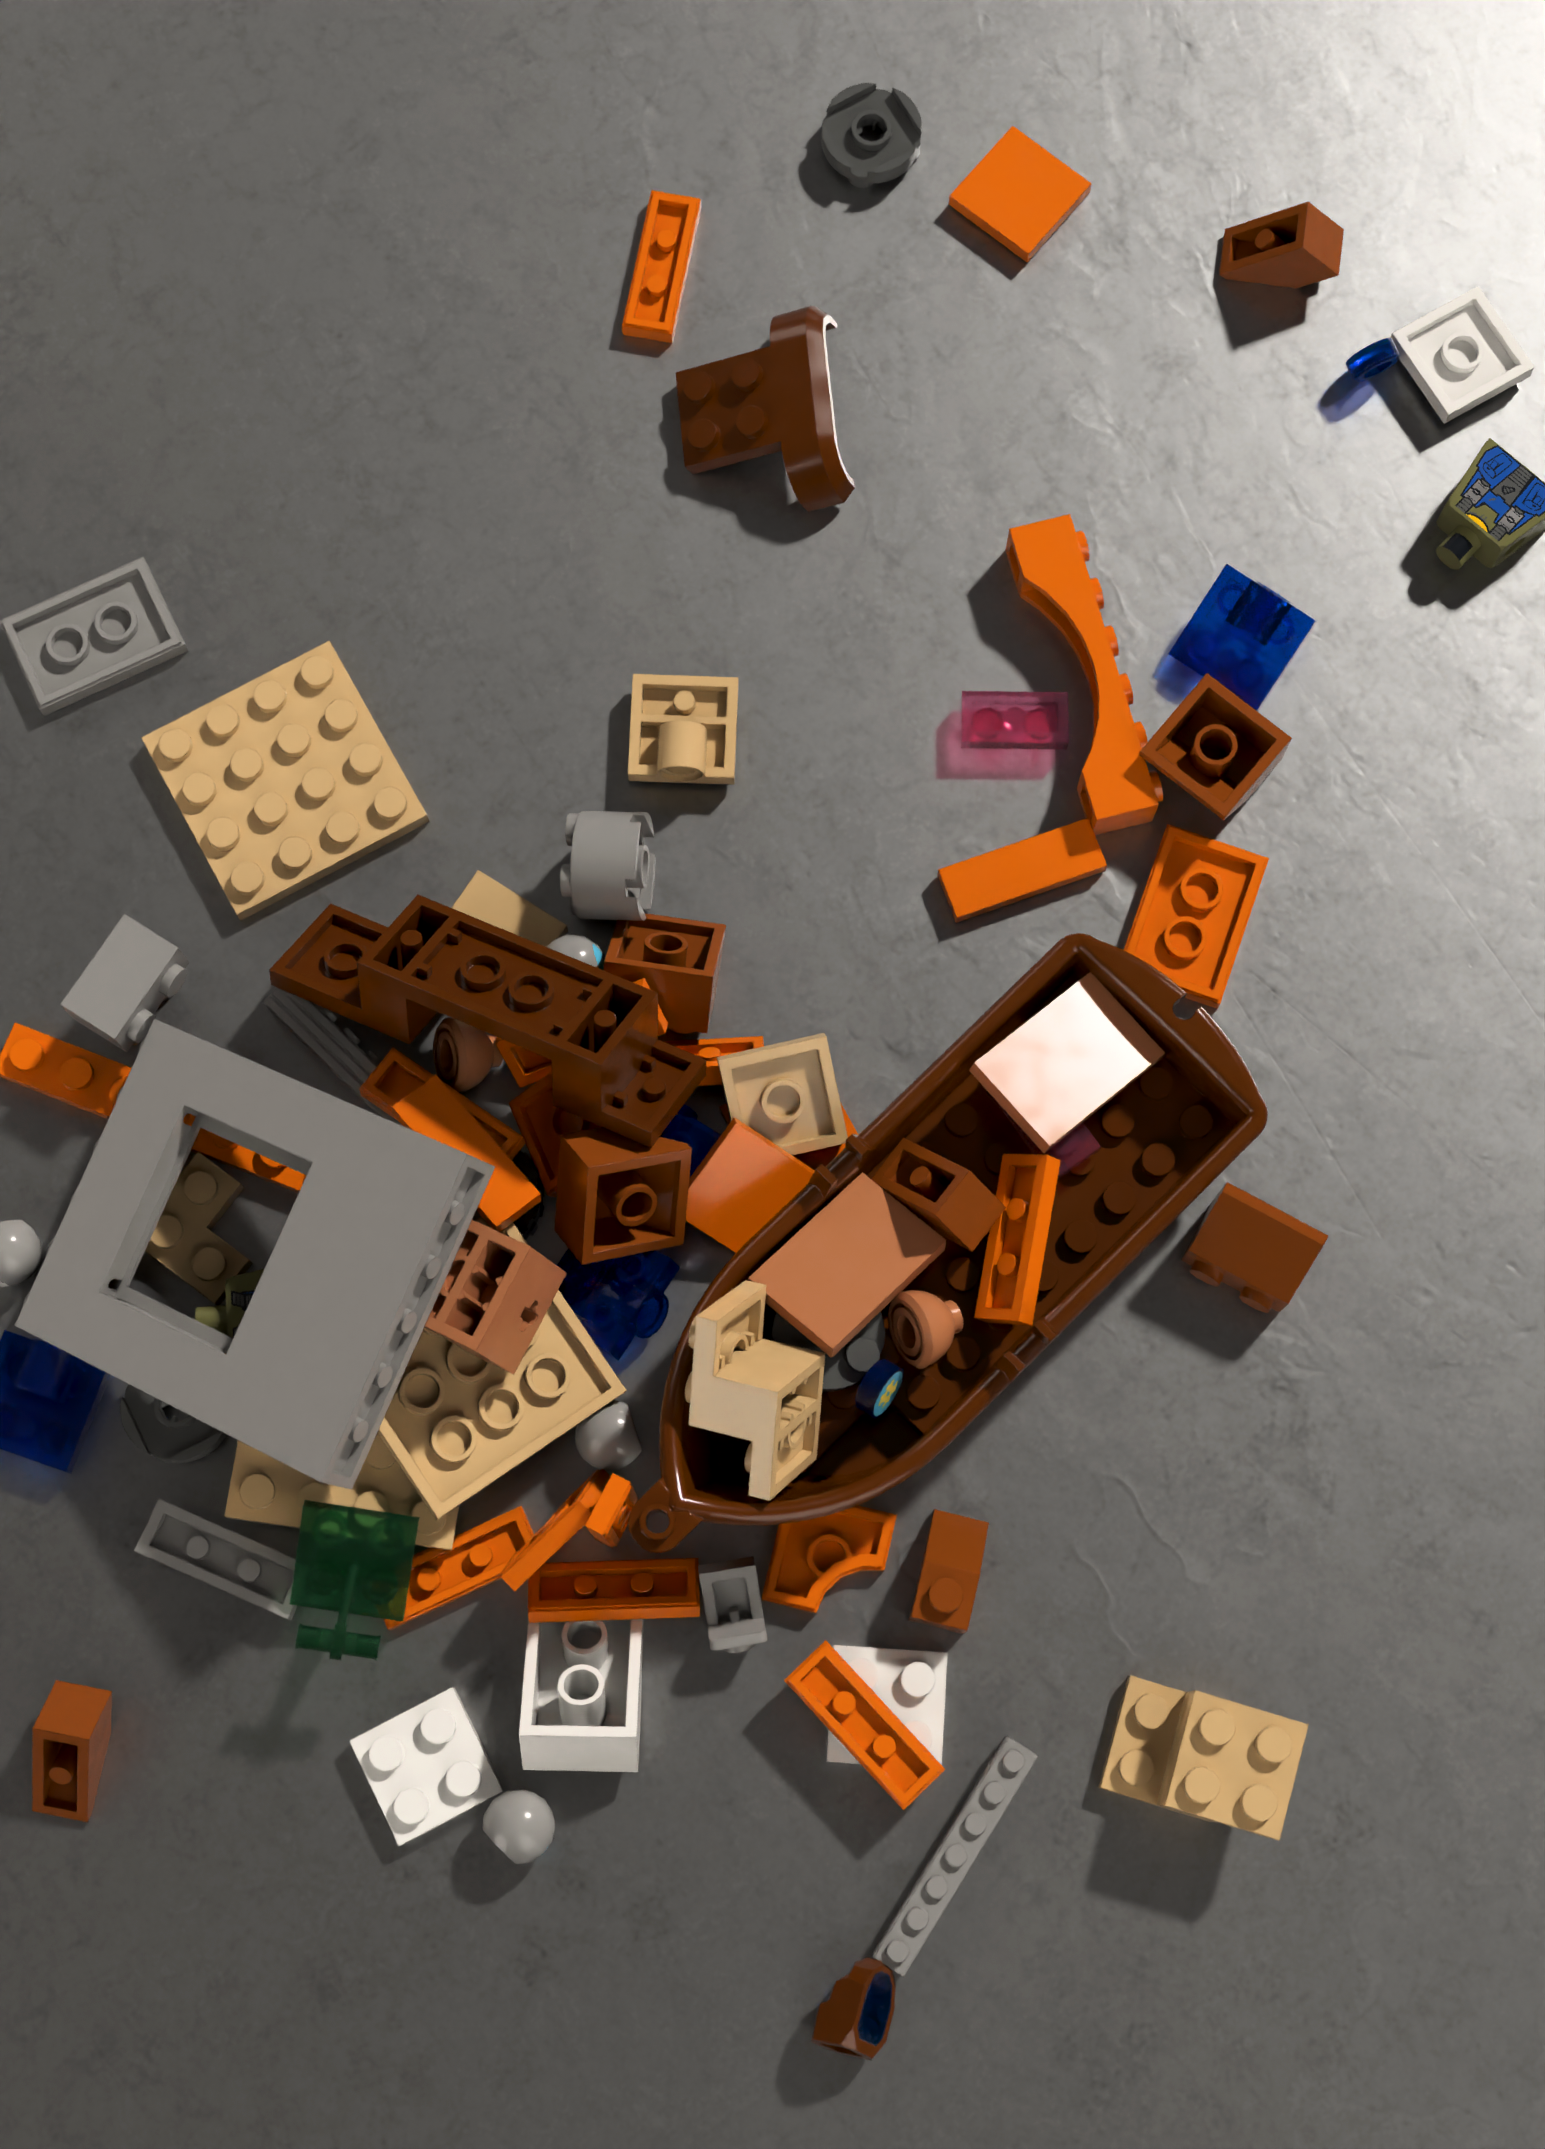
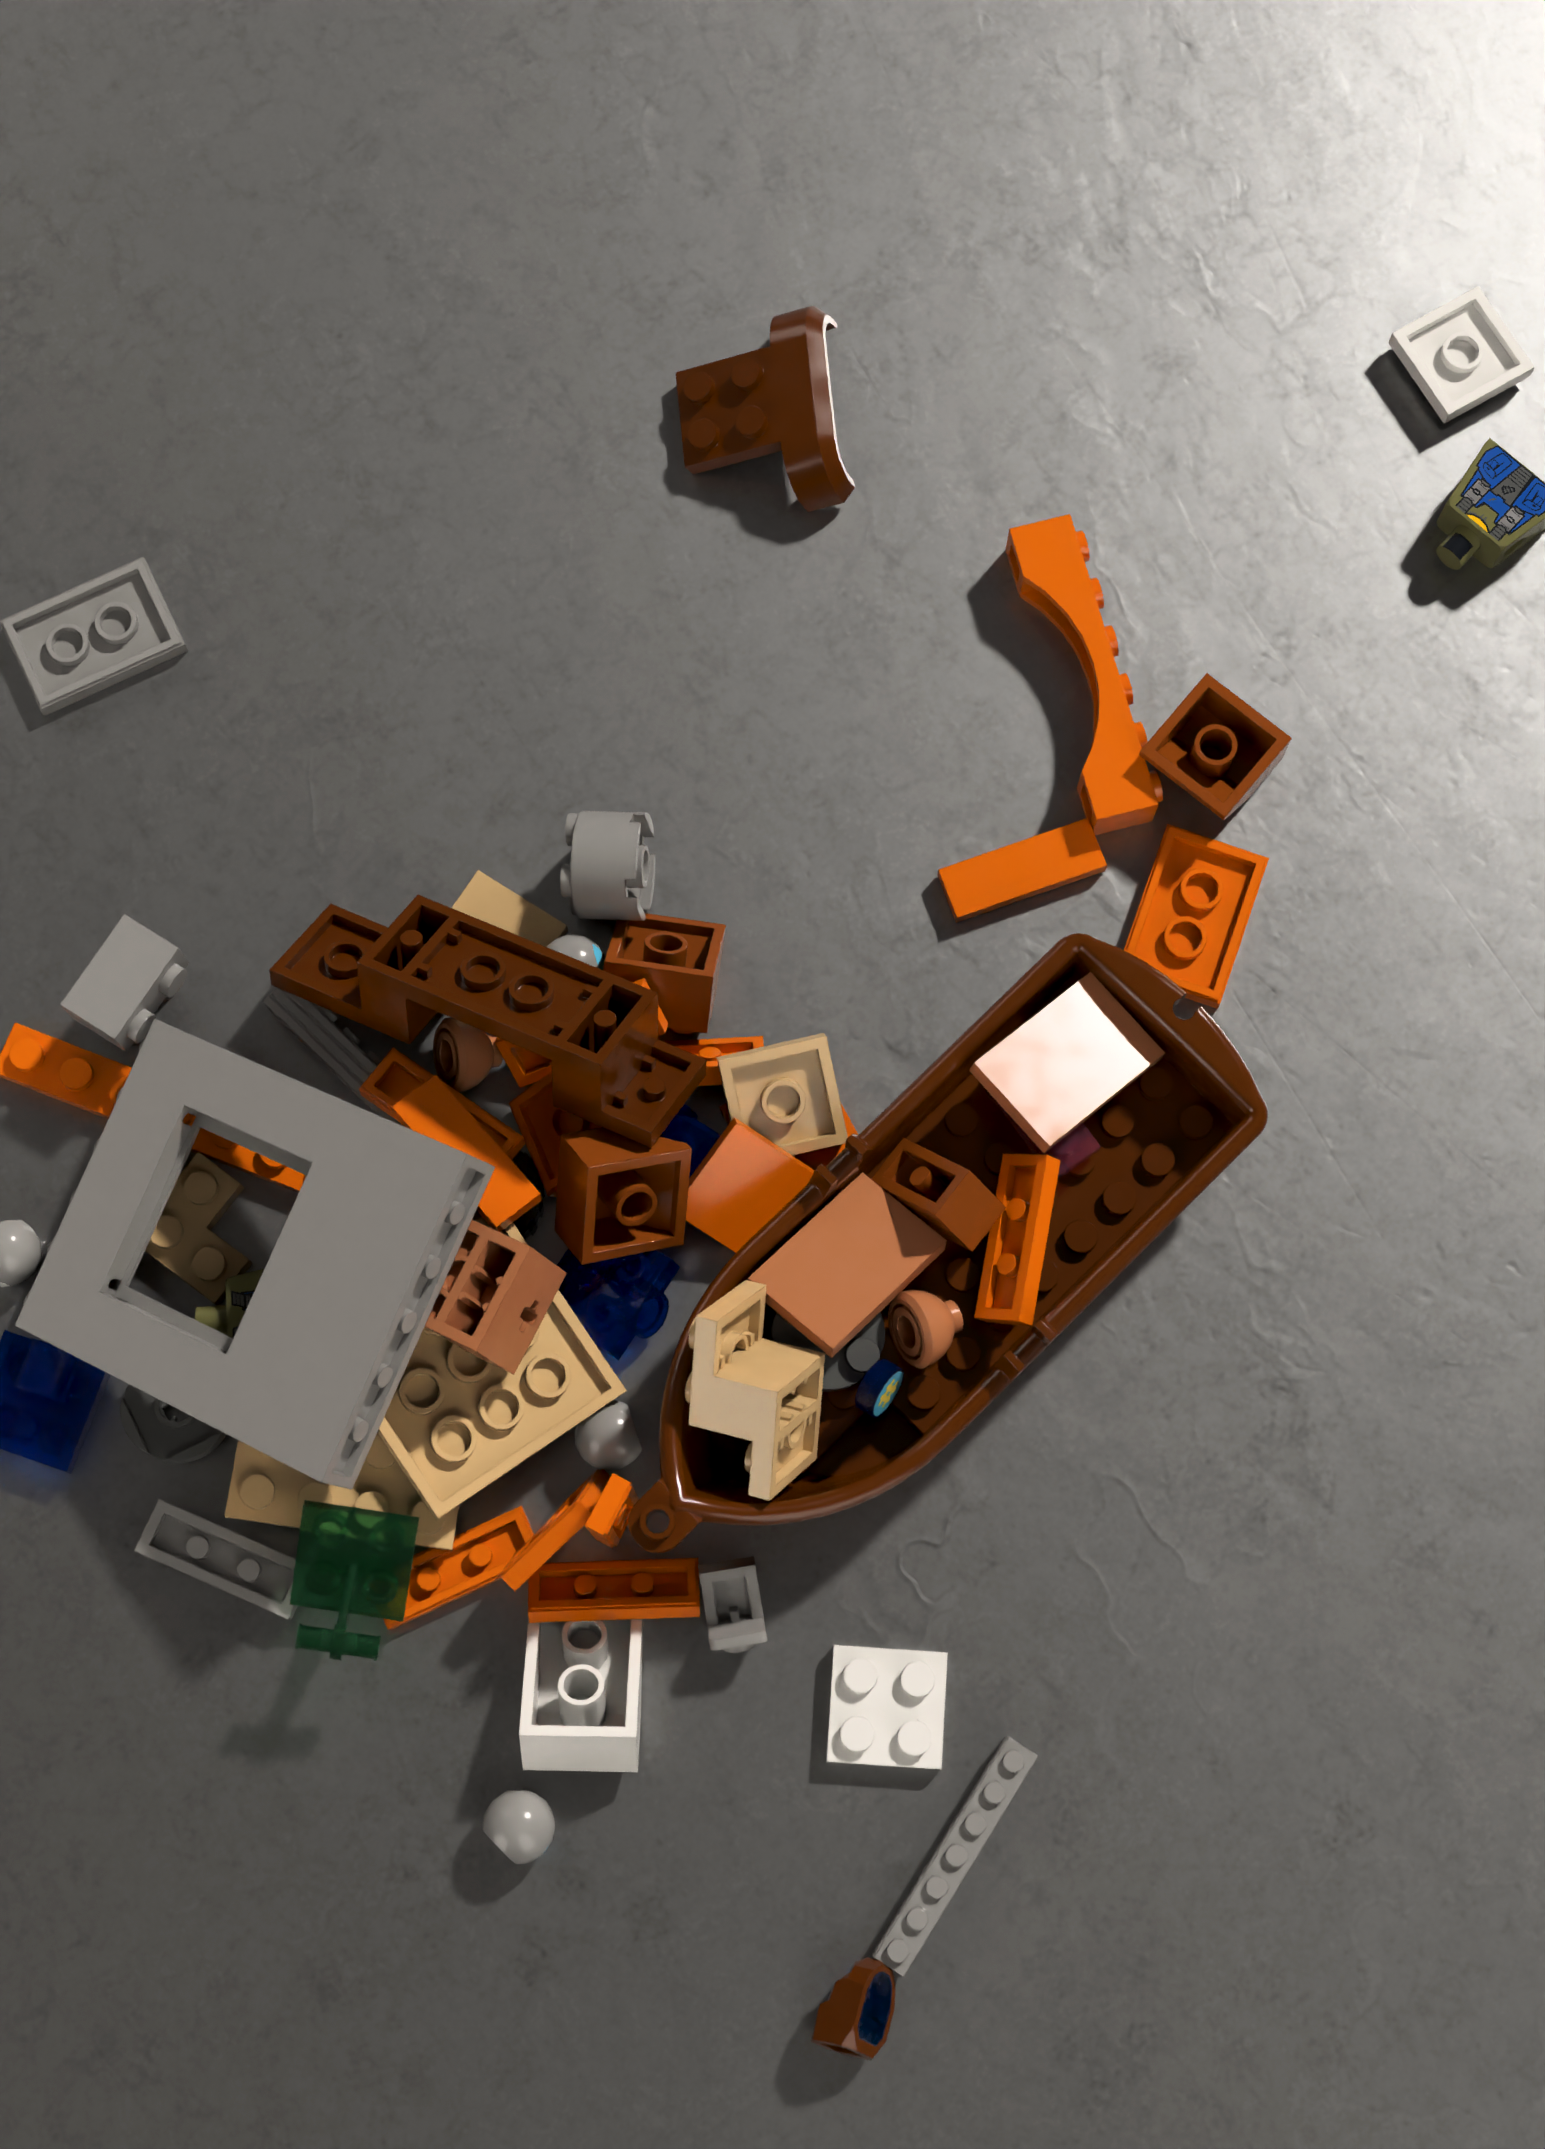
(70, 1750): dark orange slope -> none
(285, 780): tan plate -> none
(426, 1766): white plate -> none
(661, 266): orange tile -> none
(683, 729): tan plate -> none
(821, 1551): orange tile -> none
(864, 1725): orange tile -> none
(865, 160): dark grey plate -> none
(949, 1572): dark orange slope -> none
(1014, 720): clear pink plate -> none
(1019, 194): orange tile -> none
(1204, 1756): tan bracket -> none
(1243, 636): clear blue plate -> none
(1253, 1249): dark orange slope -> none
(1283, 248): dark orange slope -> none
(1373, 360): clear blue tile -> none

